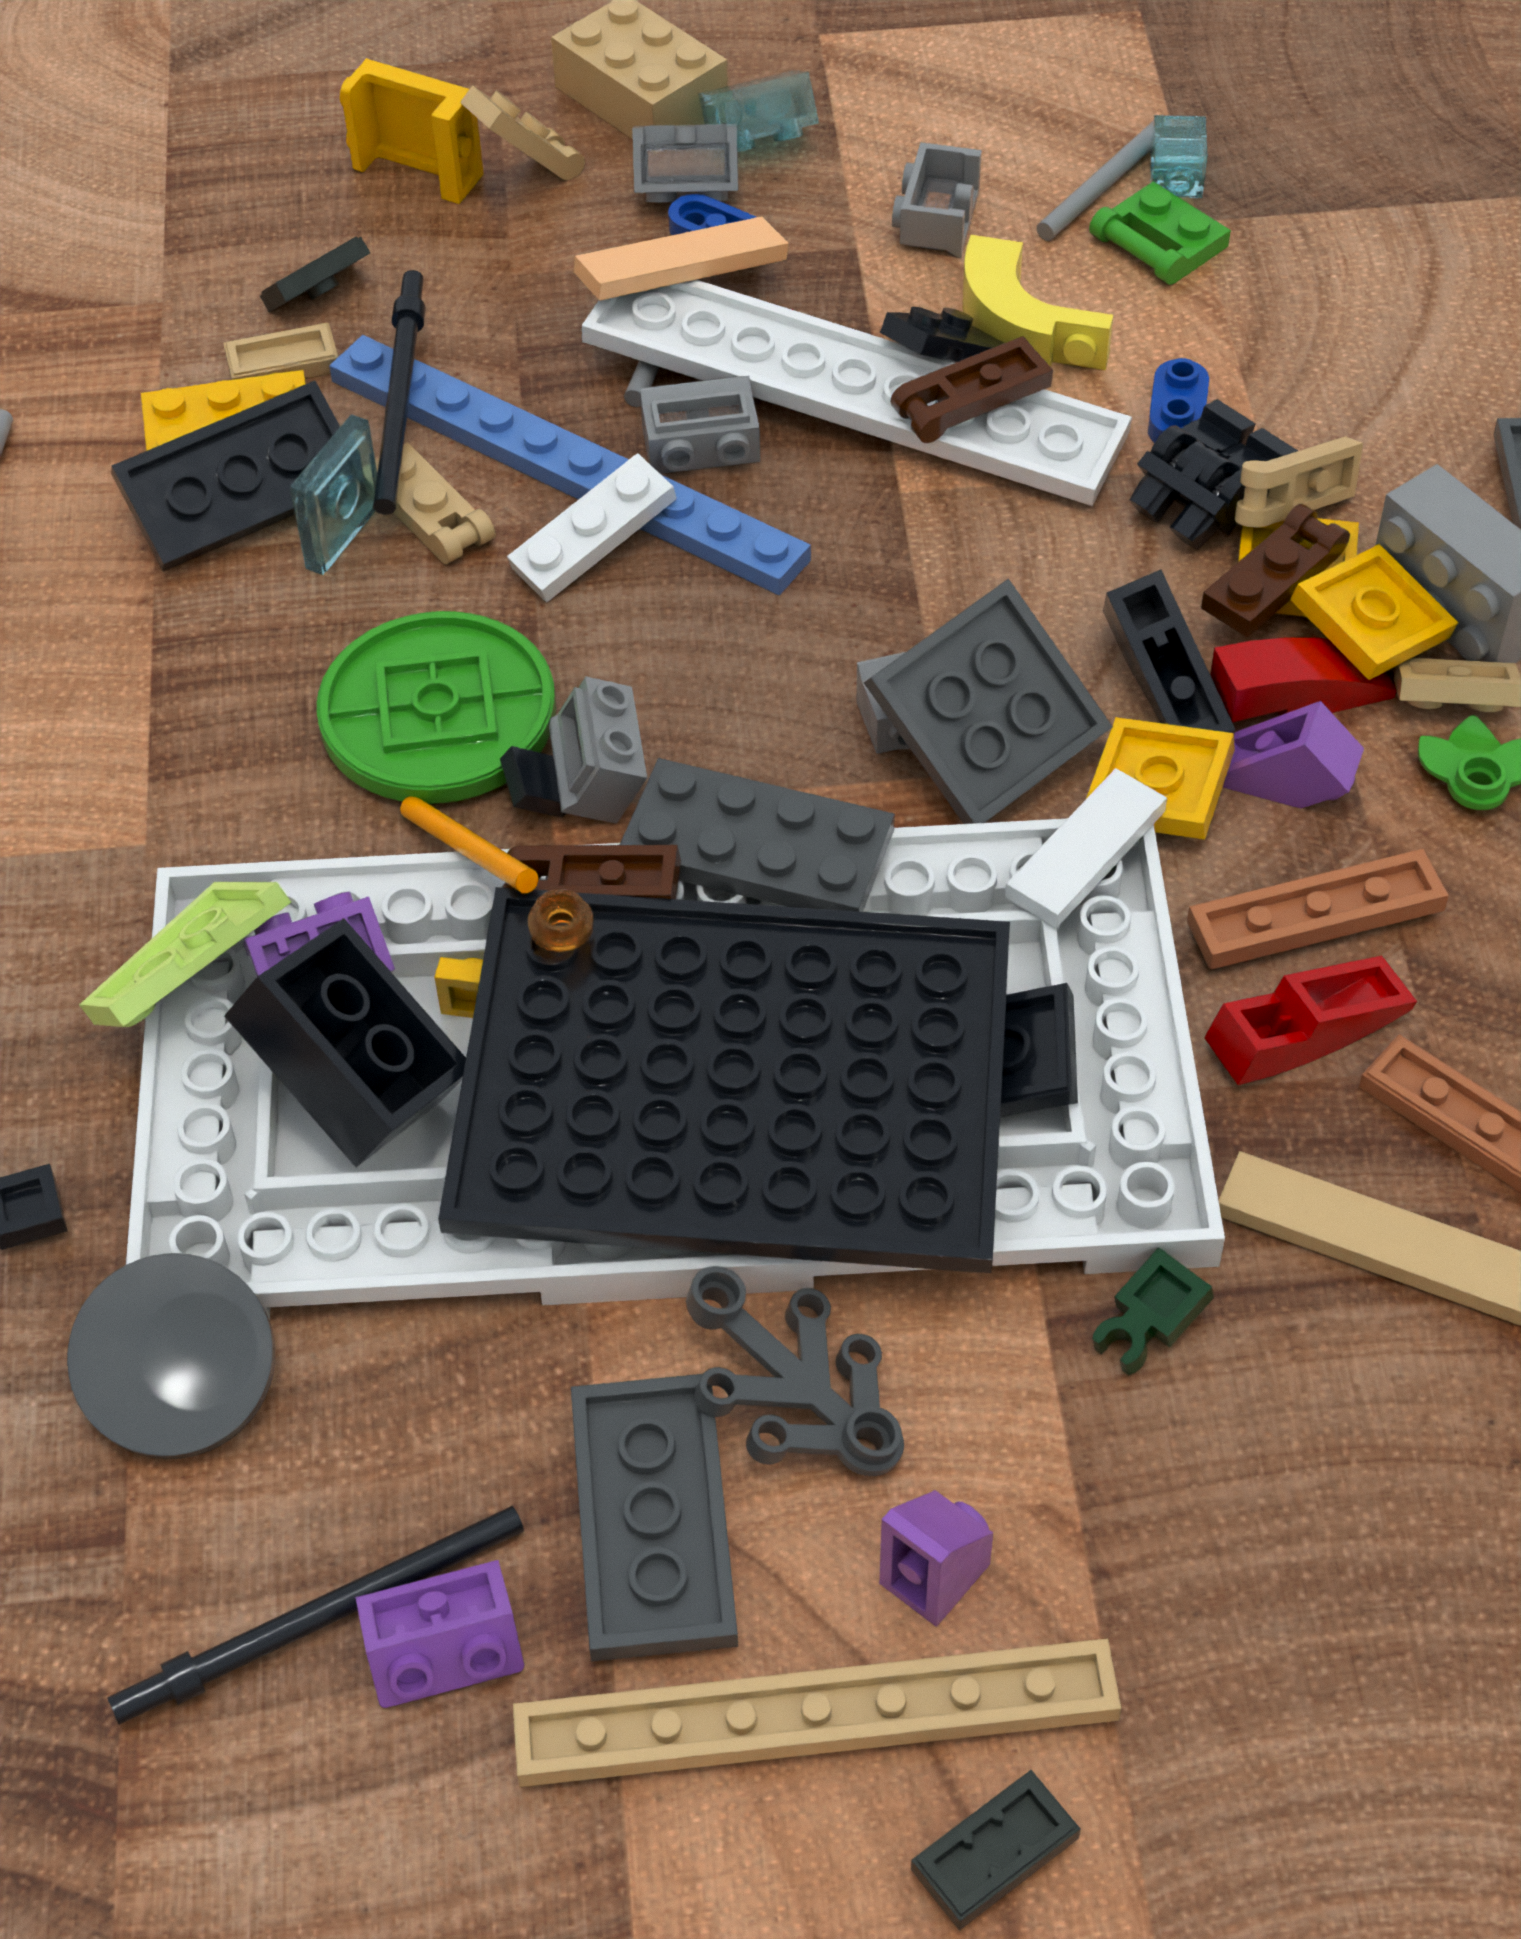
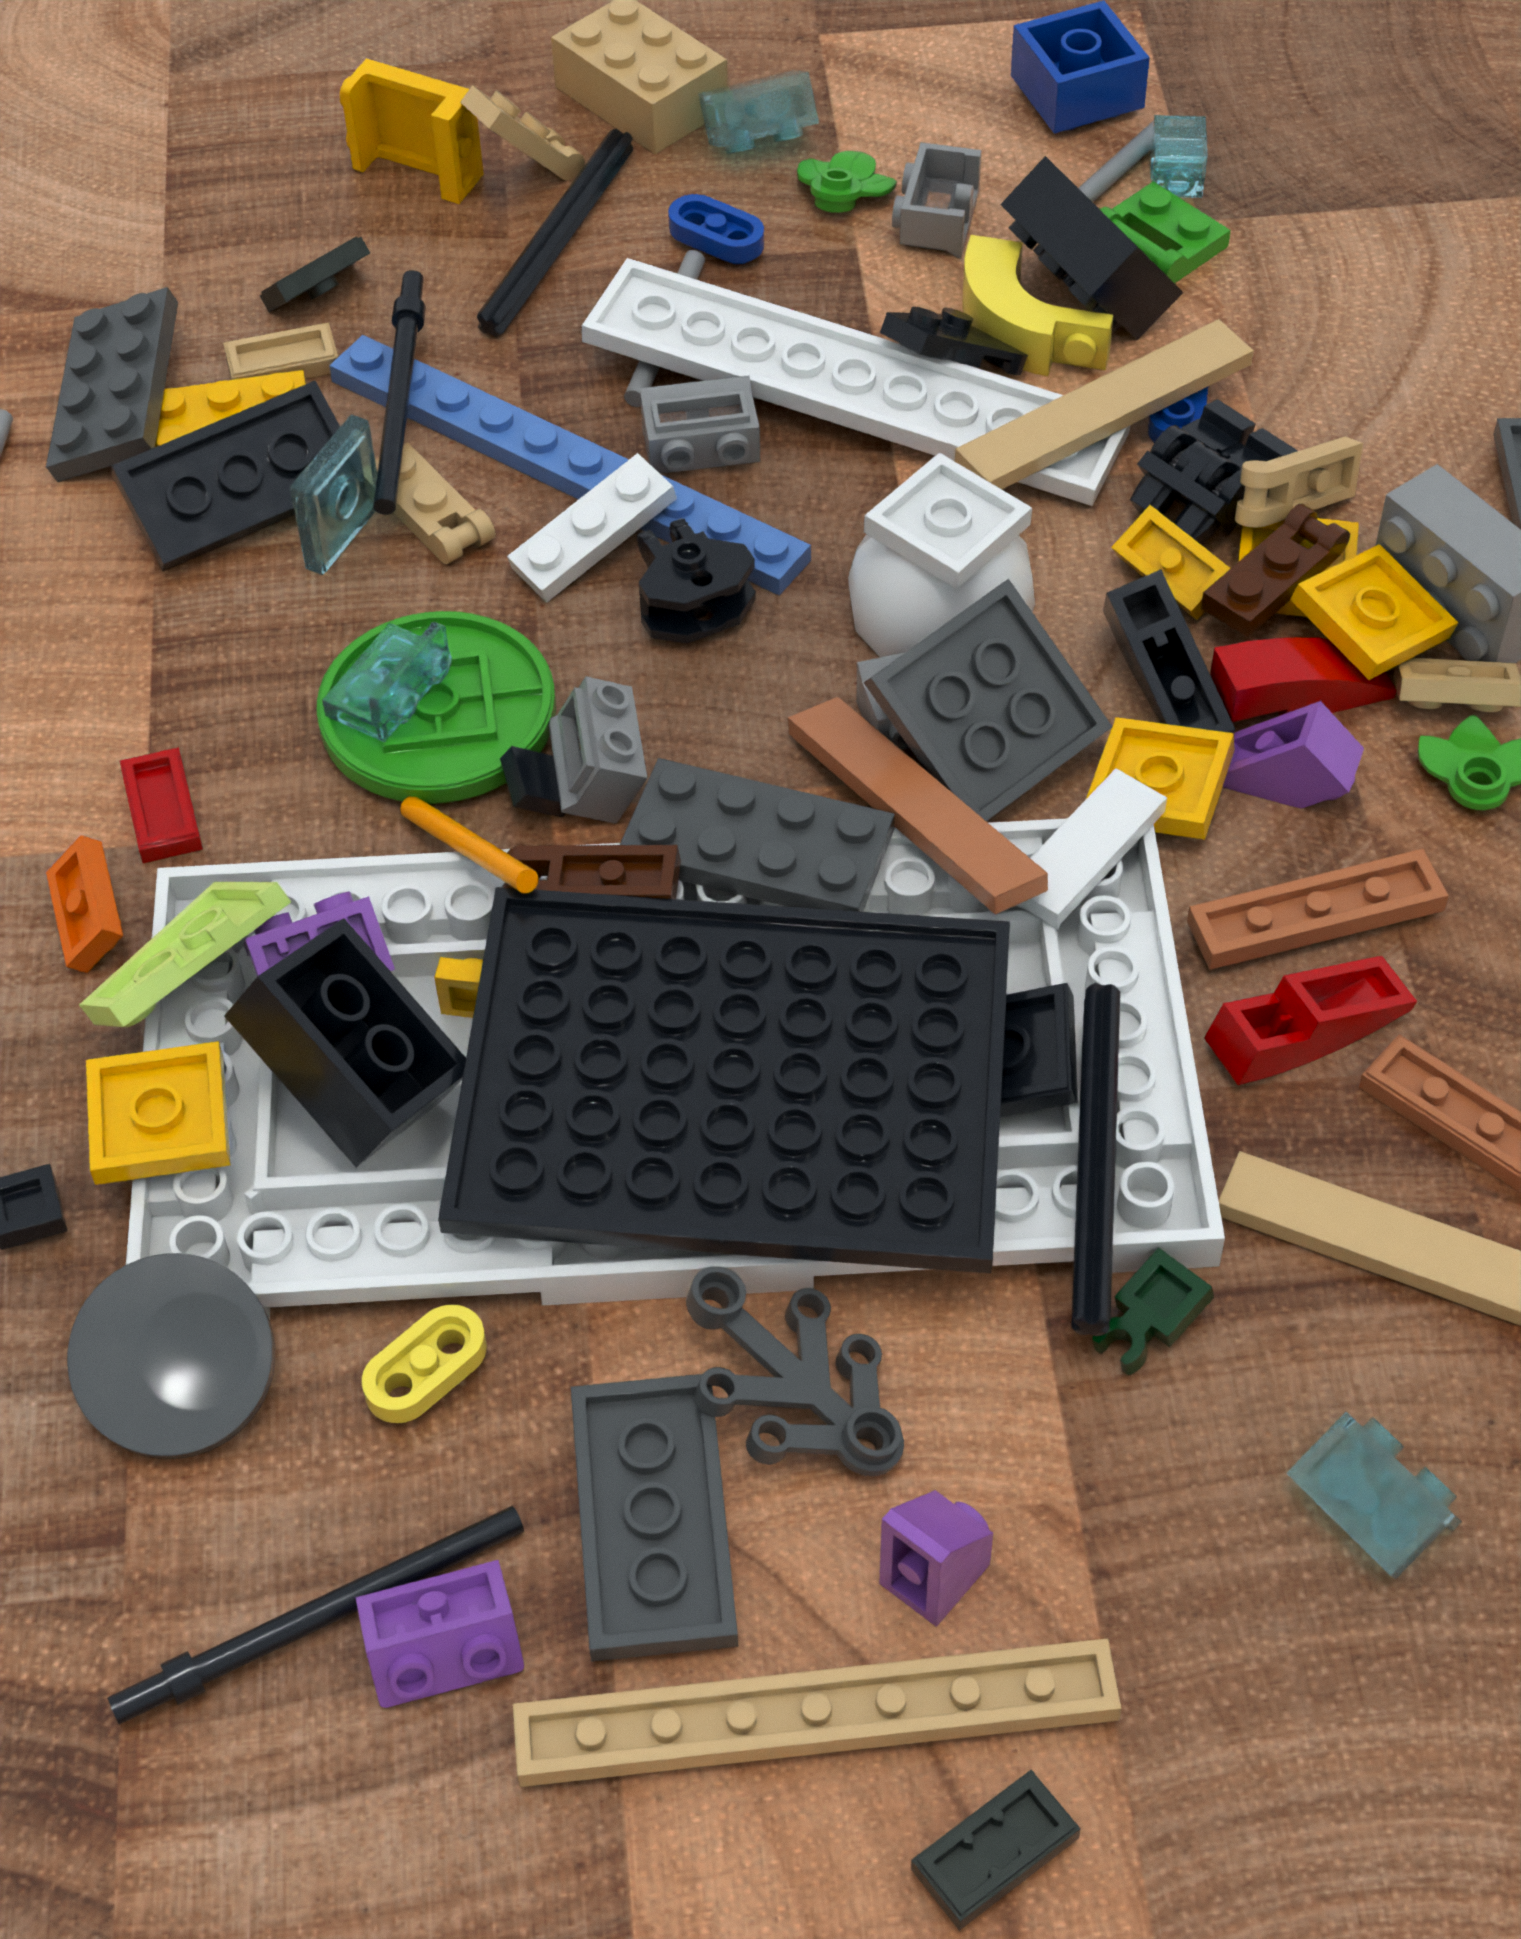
(84, 904): none -> orange plate
(112, 384): none -> dark grey plate
(157, 1113): none -> yellow plate
(160, 805): none -> red tile
(389, 680): none -> clear light blue bracket
(419, 1364): none -> light yellow plate
(554, 233): none -> black axle
(560, 907): clear orange plate -> none
(680, 258): light nougat tile -> none
(685, 160): window -> none
(690, 580): none -> black hinge
(843, 180): none -> bright green plate
(922, 806): none -> nougat tile
(934, 554): none -> white plate
(971, 388): reddish brown plate -> none
(1079, 66): none -> blue brick
(1088, 250): none -> black brick
(1096, 1161): none -> black axle
(1105, 405): none -> tan tile
(1159, 544): none -> yellow plate
(1374, 1495): none -> clear light blue bracket

